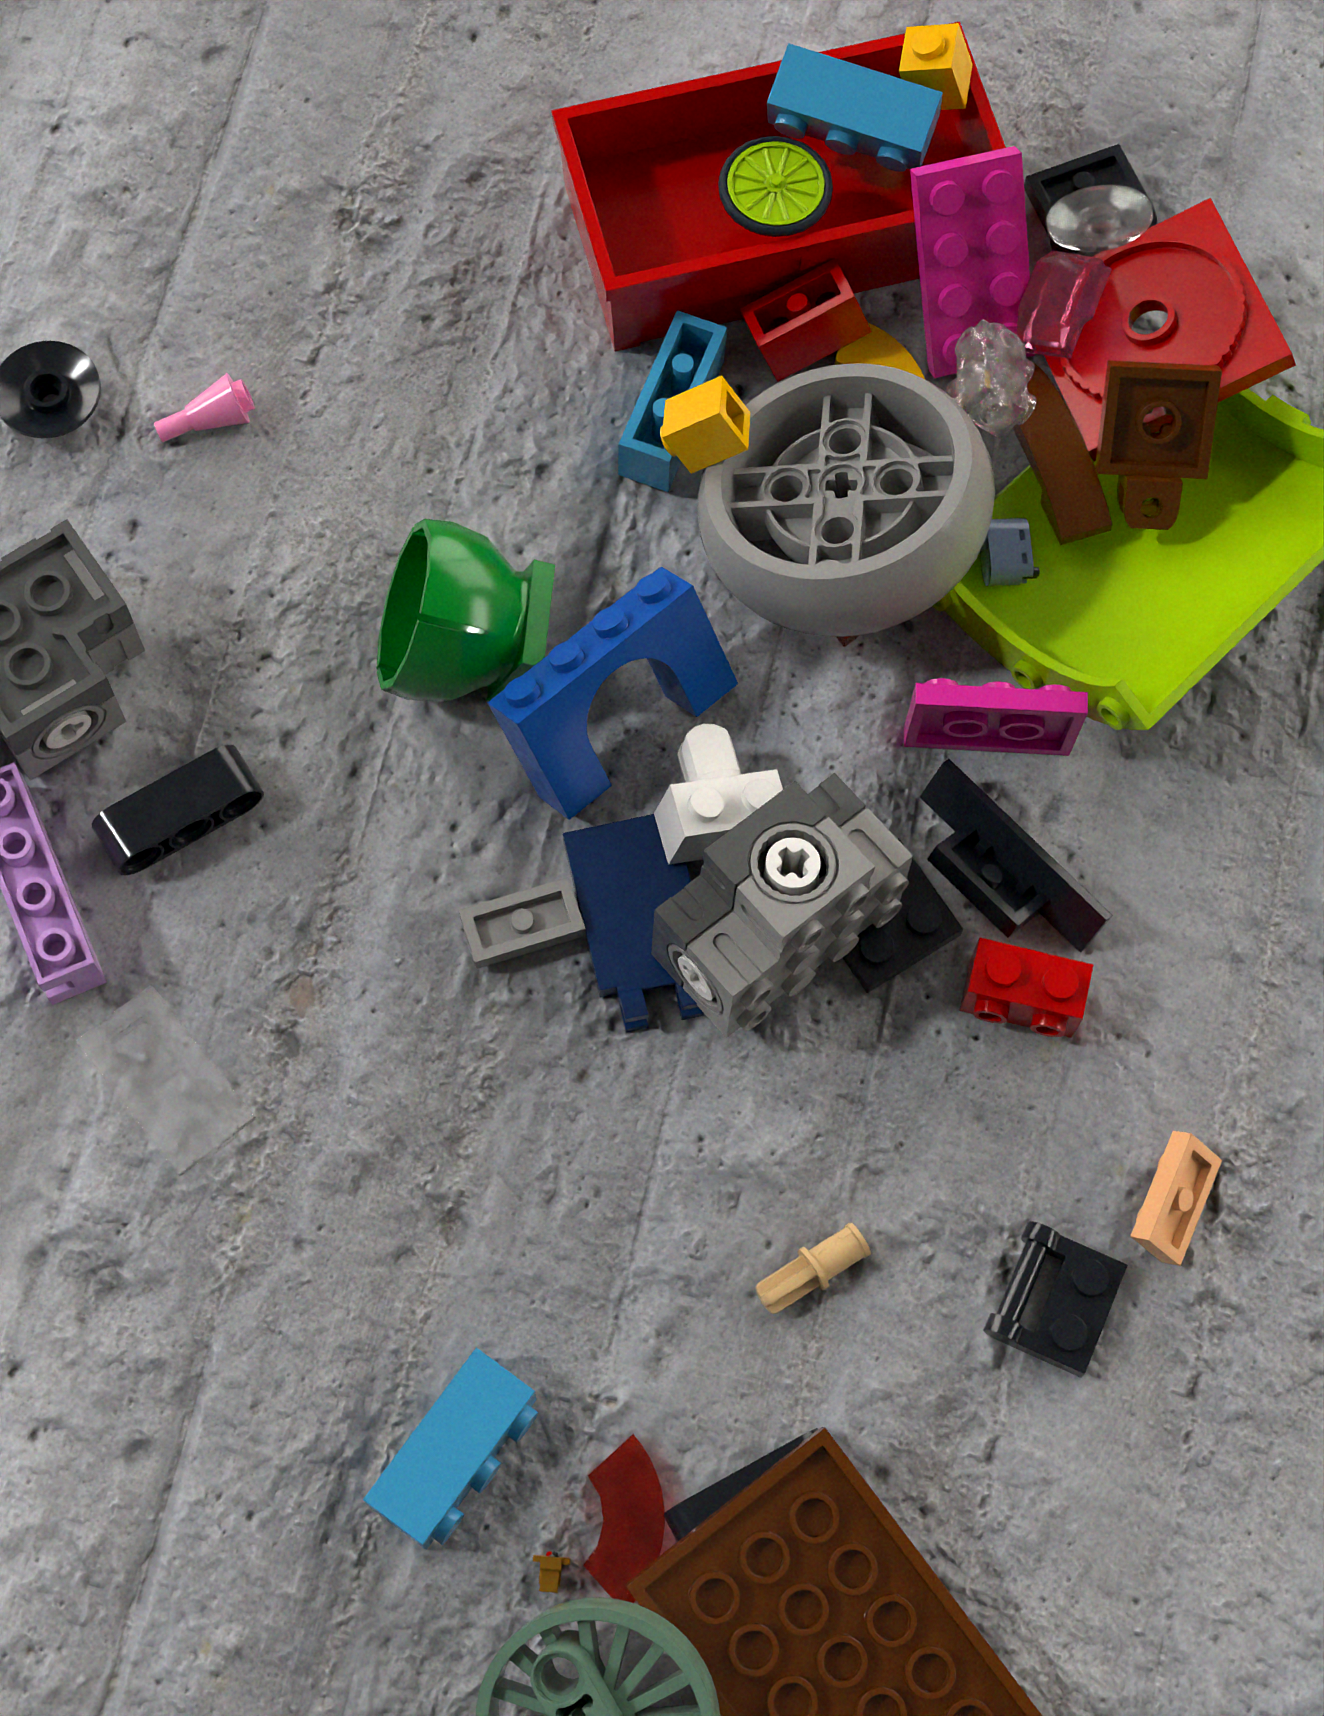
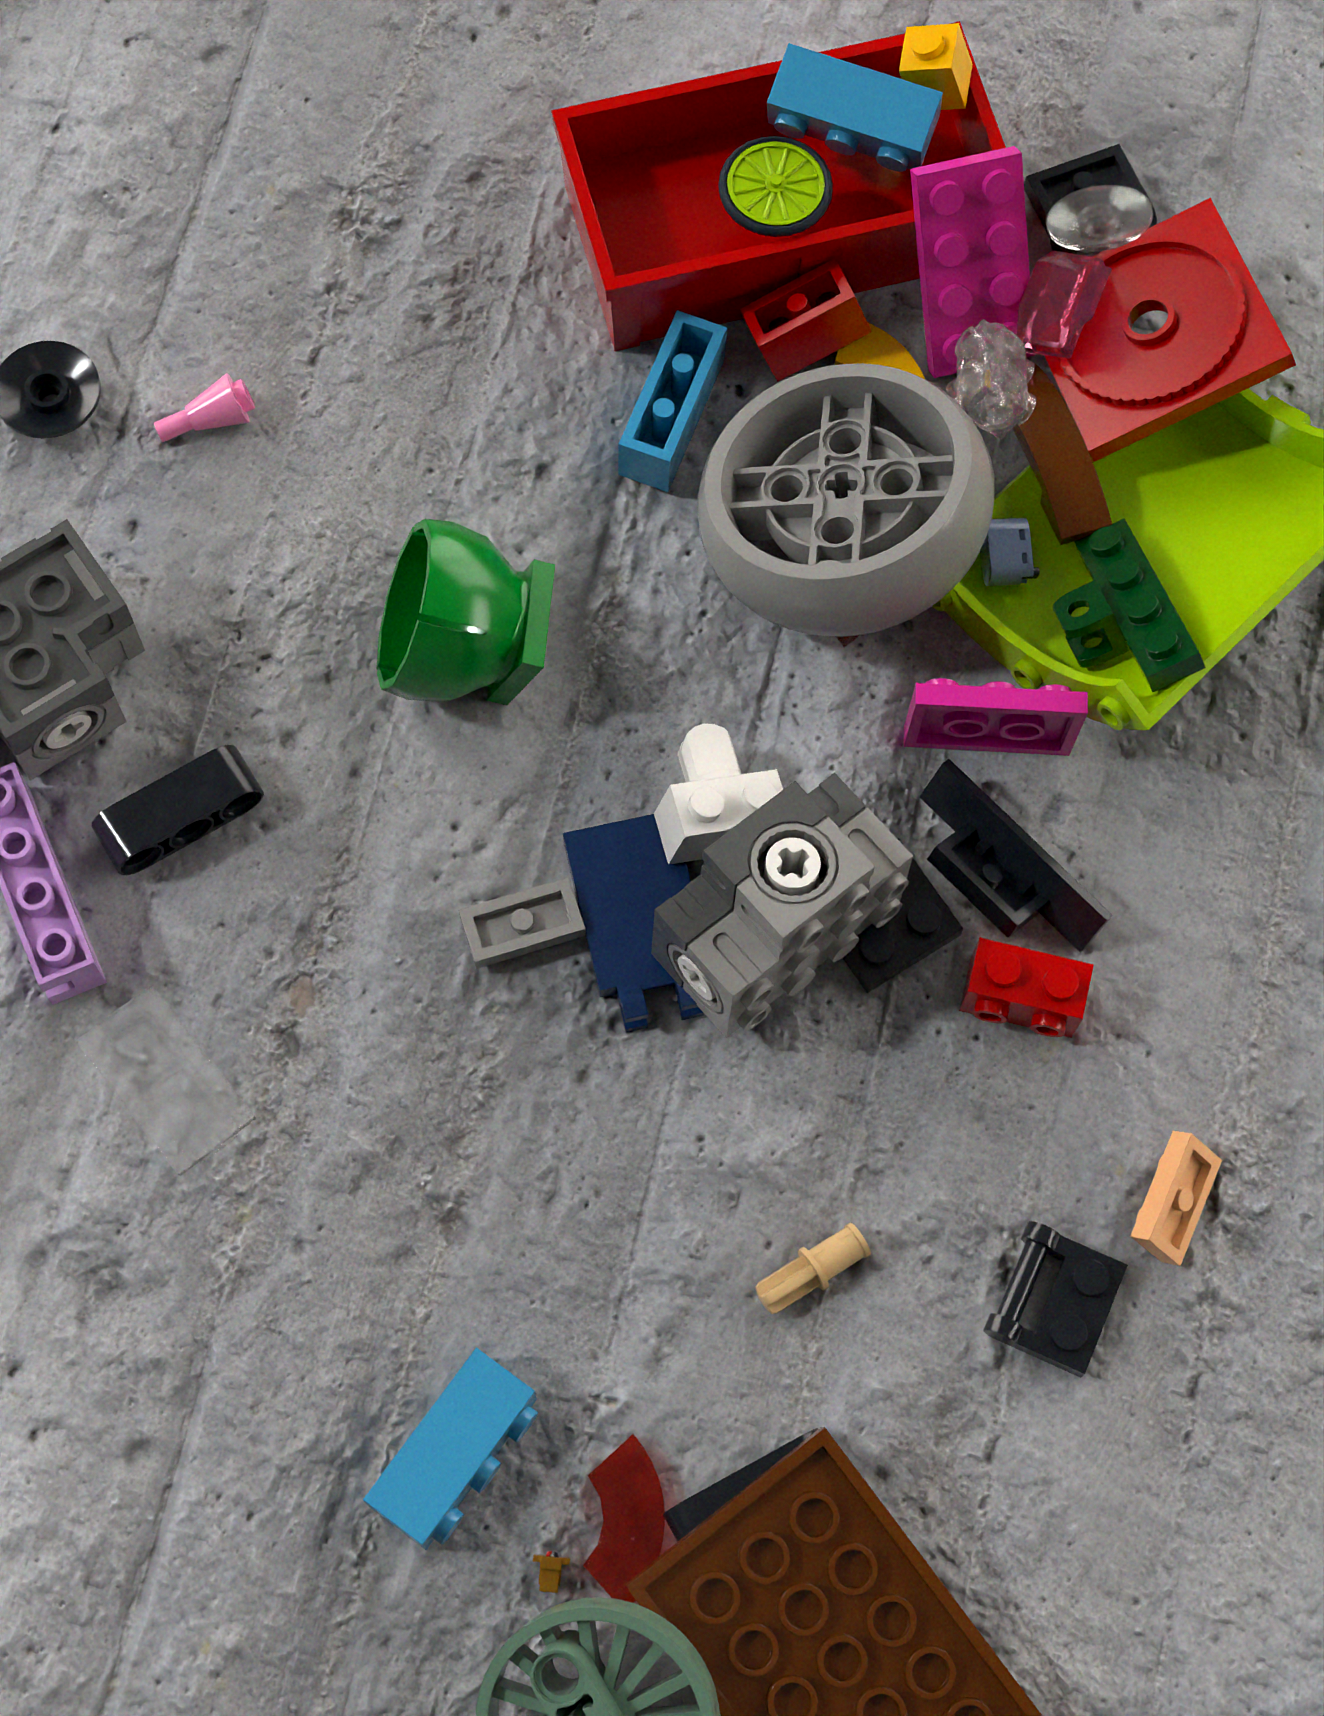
(550, 703): blue arch -> none
(705, 425): yellow brick -> none
(1126, 608): none -> dark green plate
(1150, 461): reddish brown plate -> none

